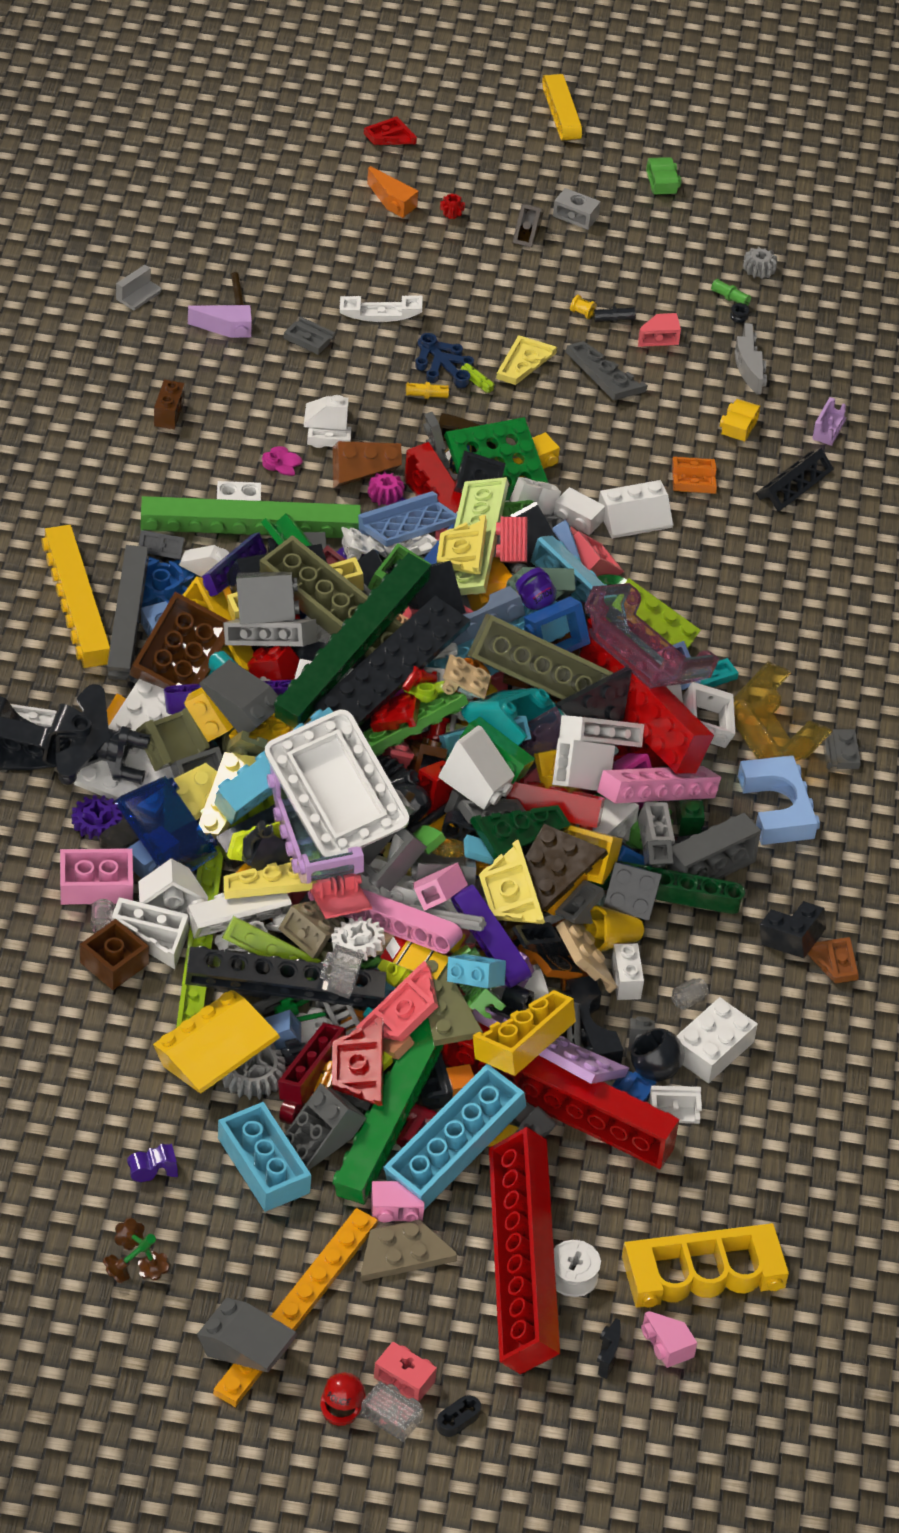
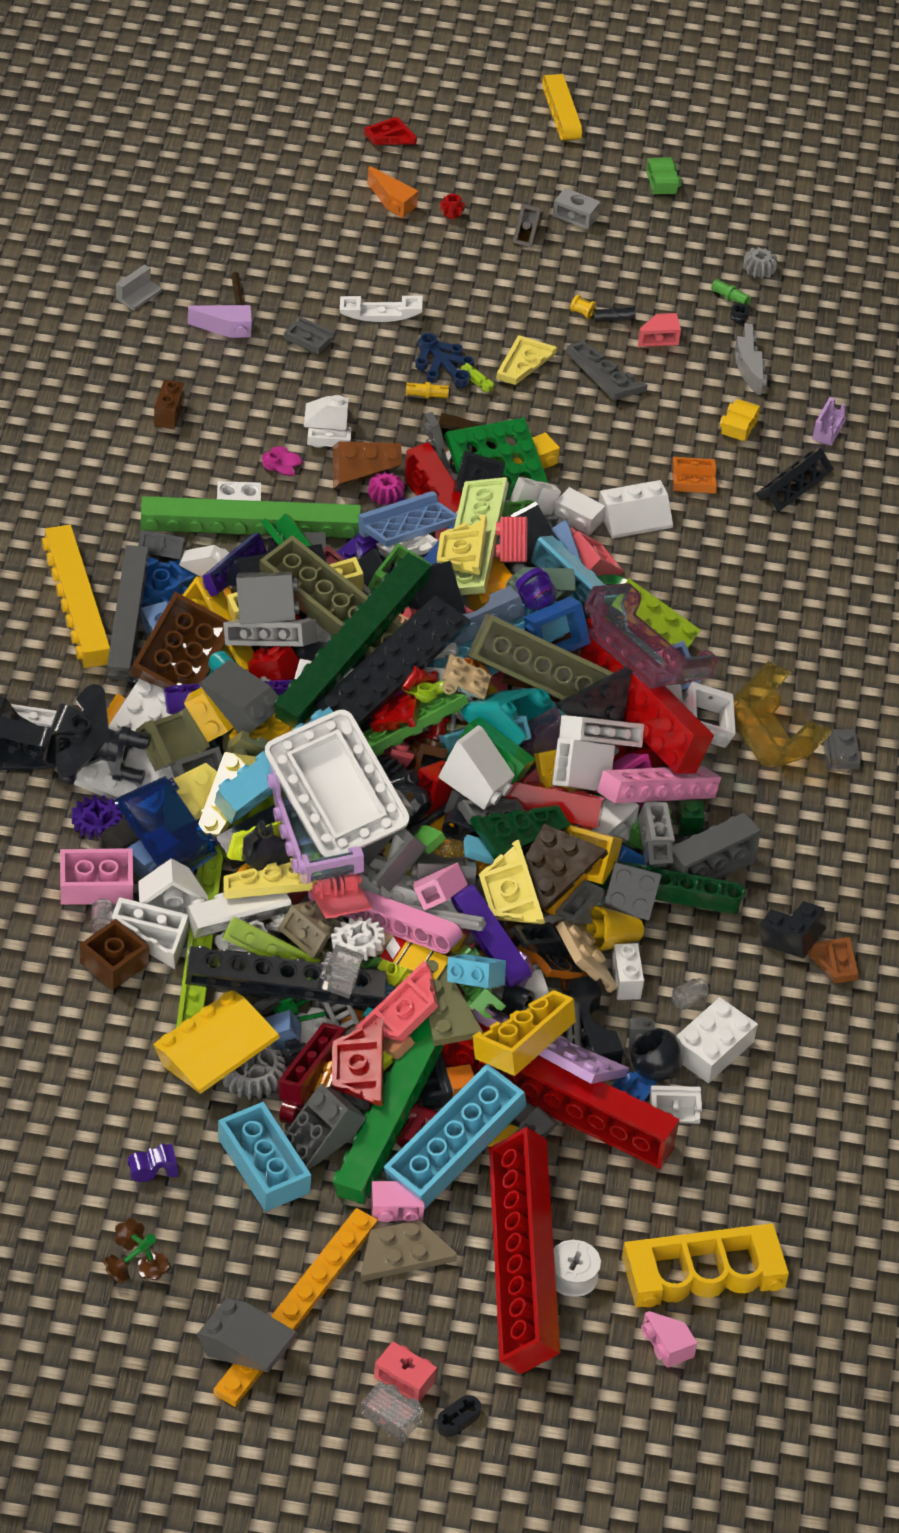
(343, 1393): red helmet -> none
(357, 543): white hinge -> none
(610, 1341): black slope -> none
(723, 673): teal plate -> none
(781, 776): light blue arch -> none

